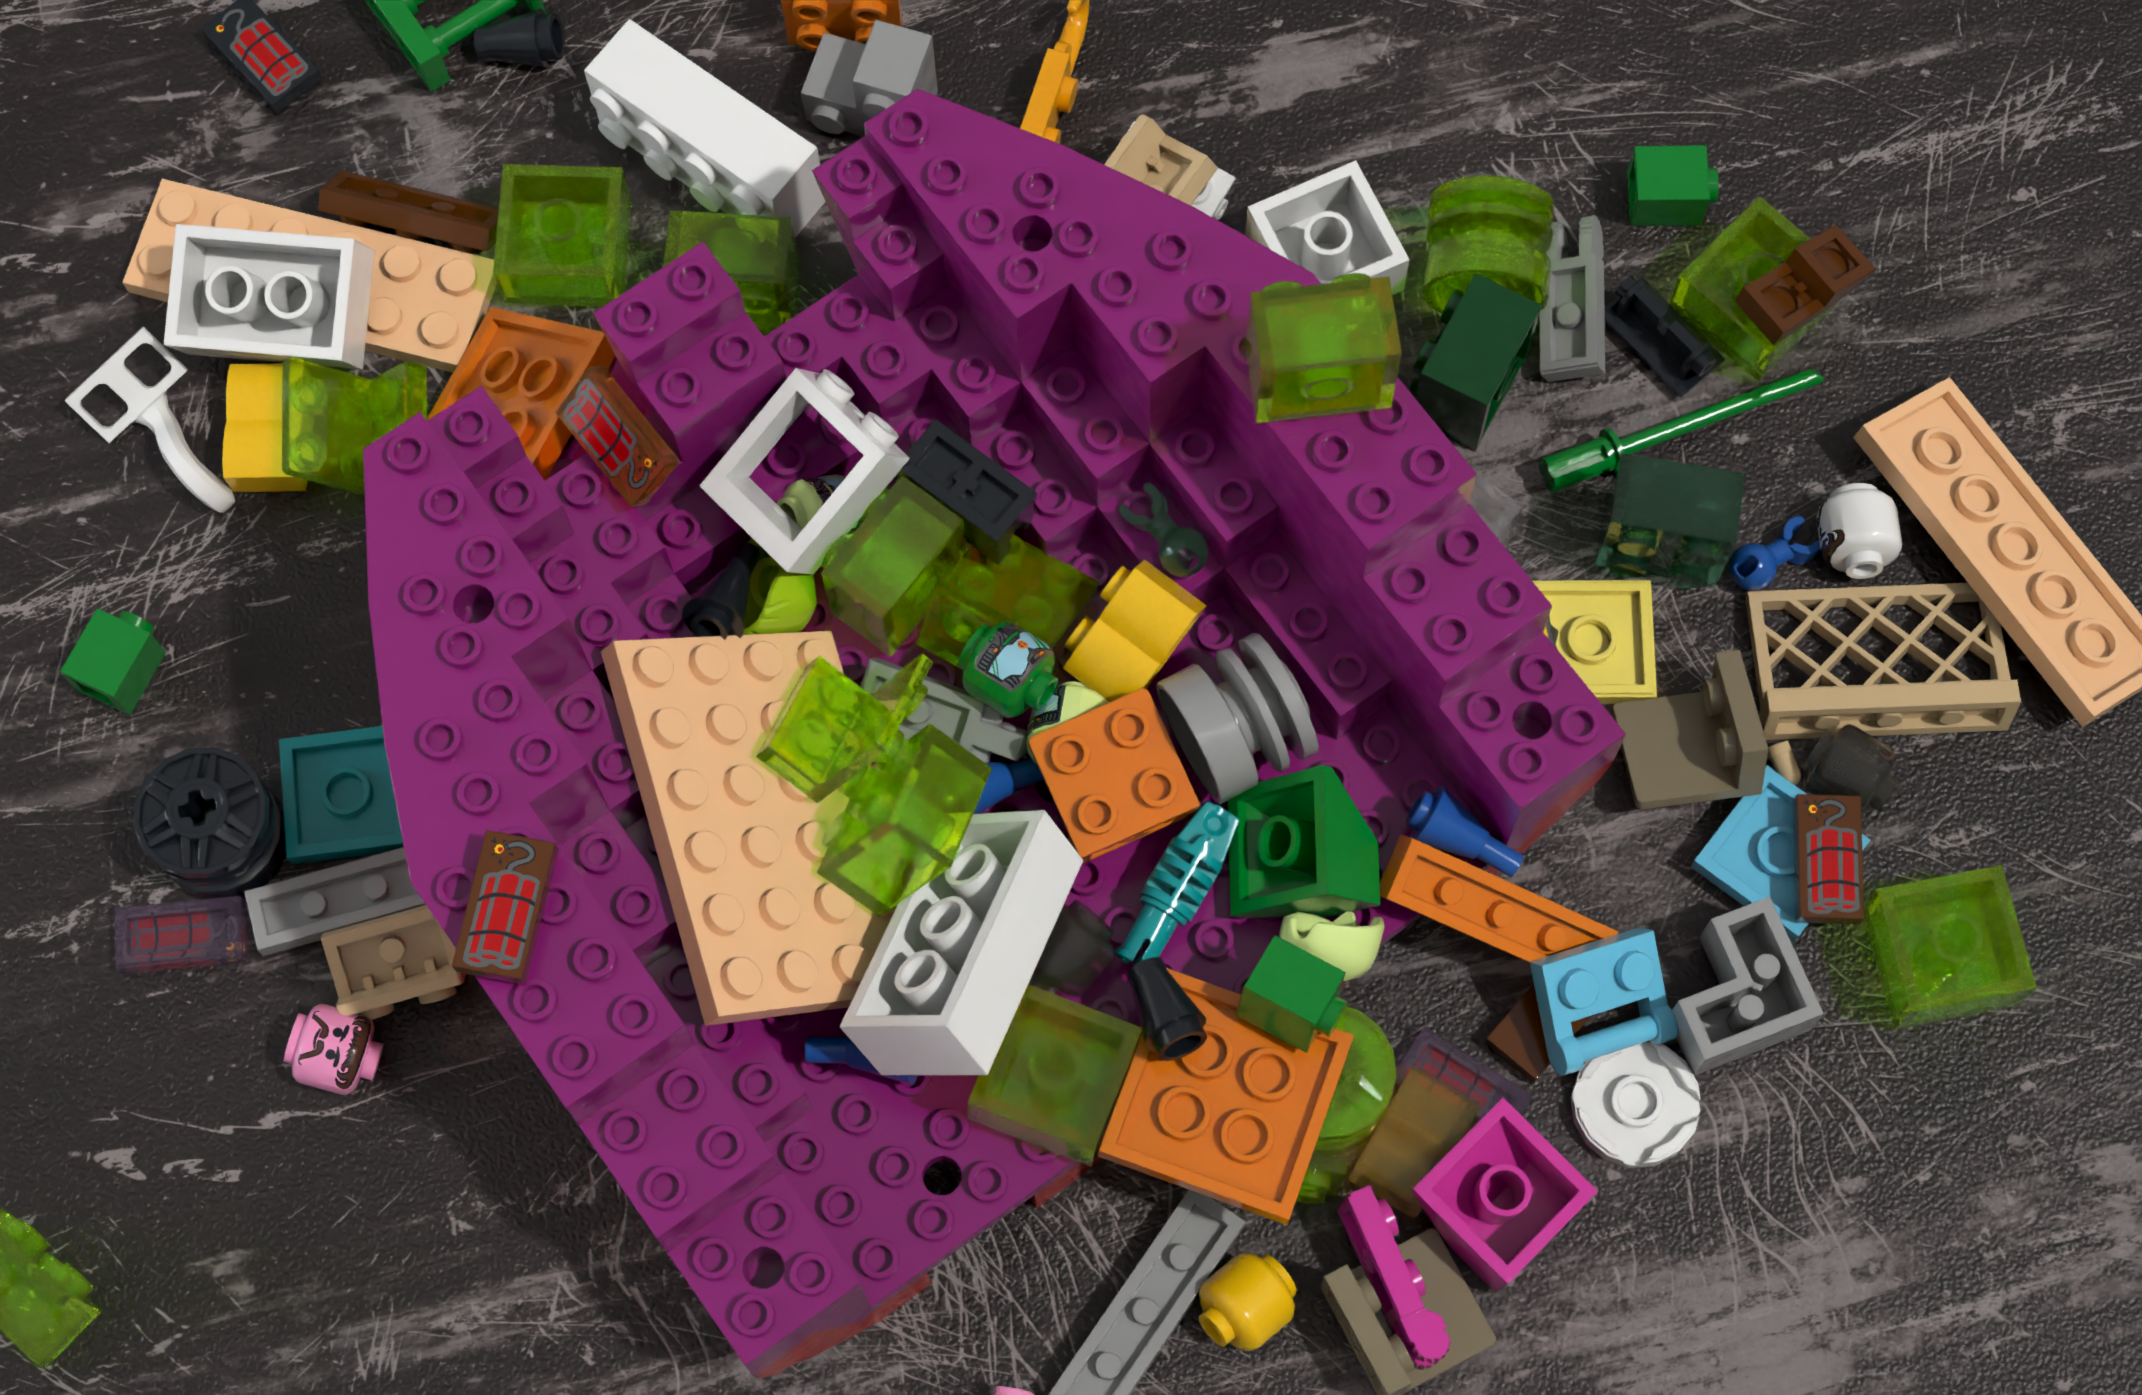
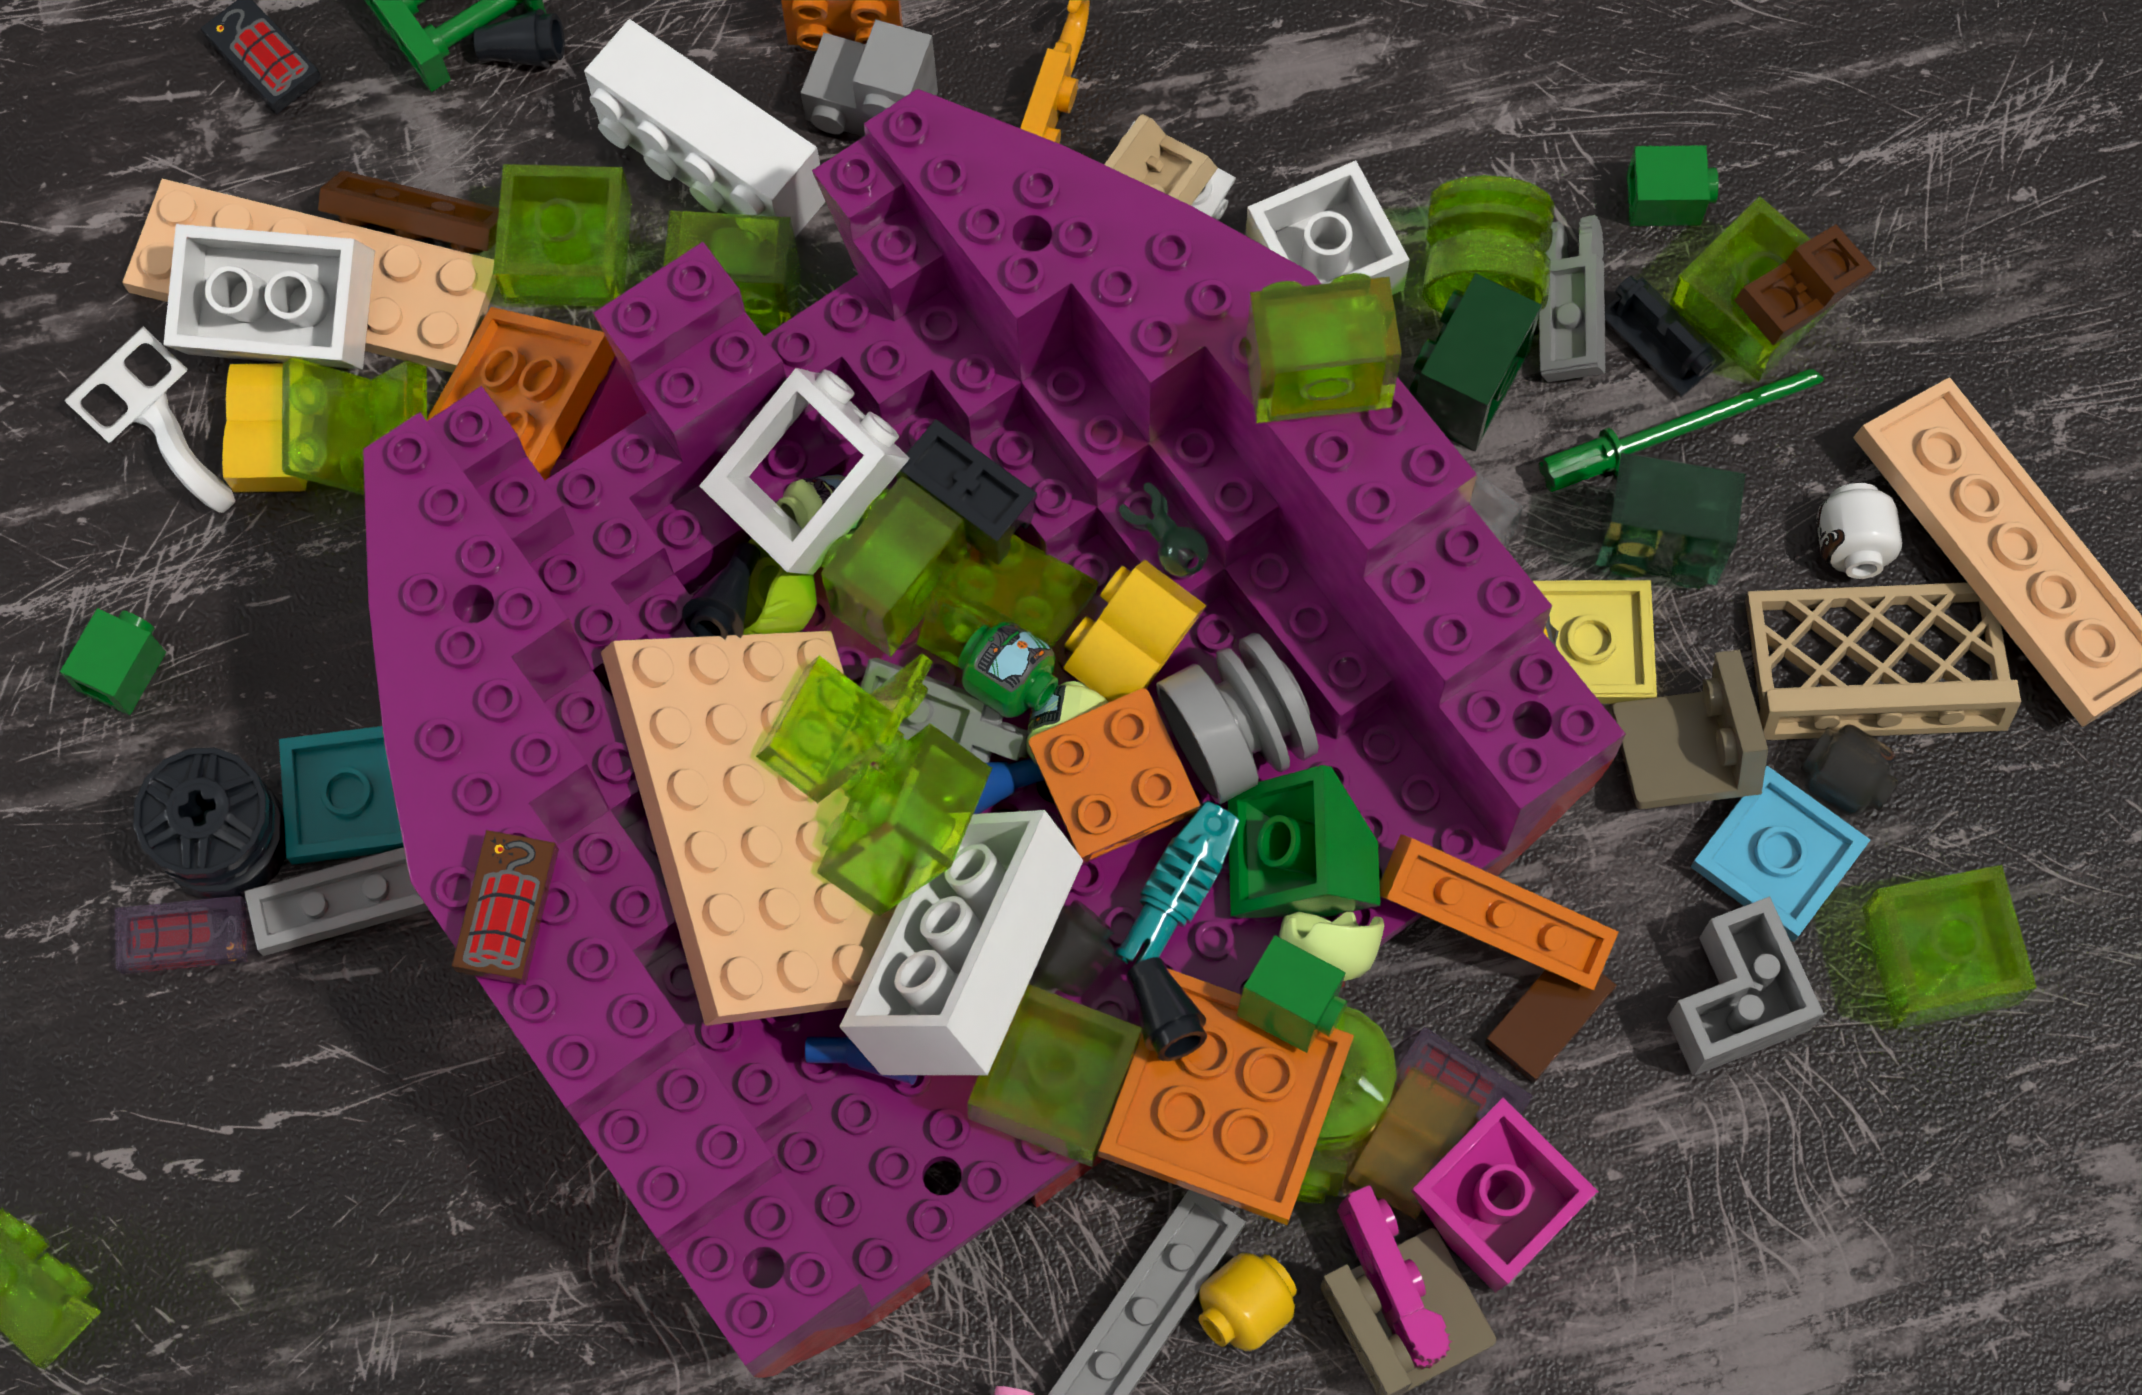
(332, 1049): bright pink head -> none
(391, 962): tan bracket -> none
(617, 436): tile -> none
(1450, 827): blue cone -> none
(1597, 980): medium azure plate -> none
(1636, 1105): white tile -> none
(1756, 565): blue arm -> none
(1784, 761): tan piece -> none
(1828, 859): tile -> none

